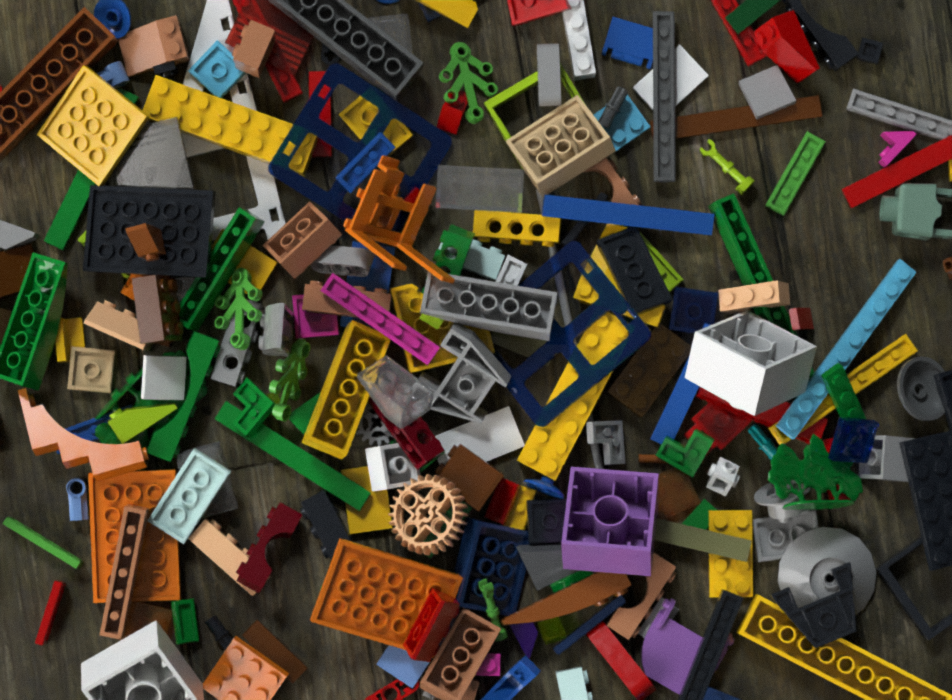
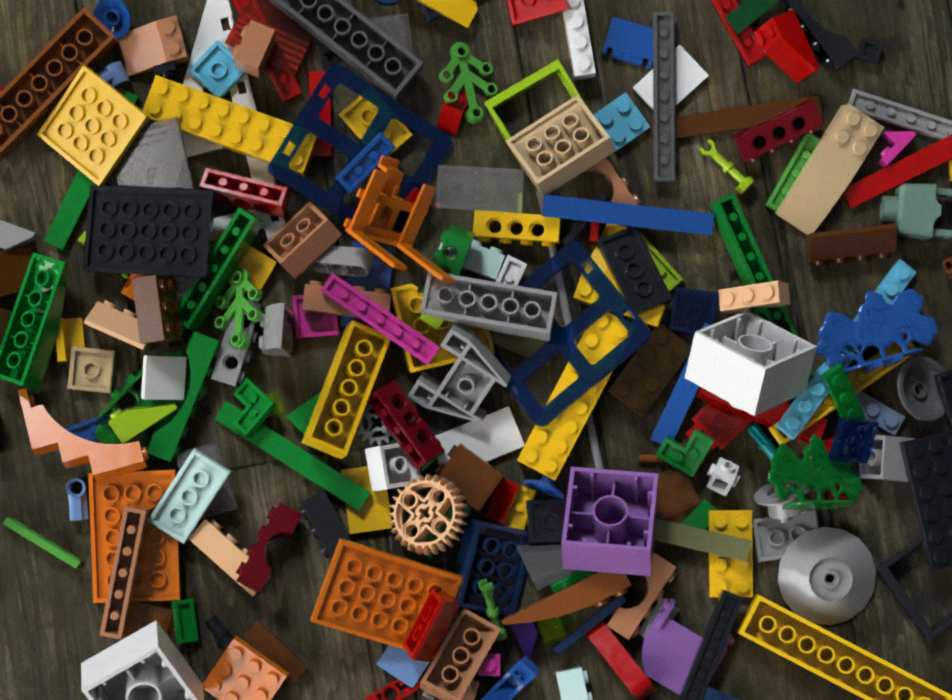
(50, 612): red tile -> none
(146, 241): dark orange slope -> none
(246, 192): none -> red brick
(298, 370): bright green plant -> none
(396, 391): clear slope -> none
(548, 74): light grey beam -> none
(594, 232): none -> red tile
(611, 435): light grey plate -> none
(613, 107): dark grey axle -> none
(745, 139): none -> dark red brick
(767, 92): light grey tile -> none
(801, 319): red tile -> none
(824, 618): black wing -> none
(829, 169): none -> tan slope
(850, 244): none -> reddish brown slope
(874, 410): none -> sand blue plate
(879, 327): none -> blue plant

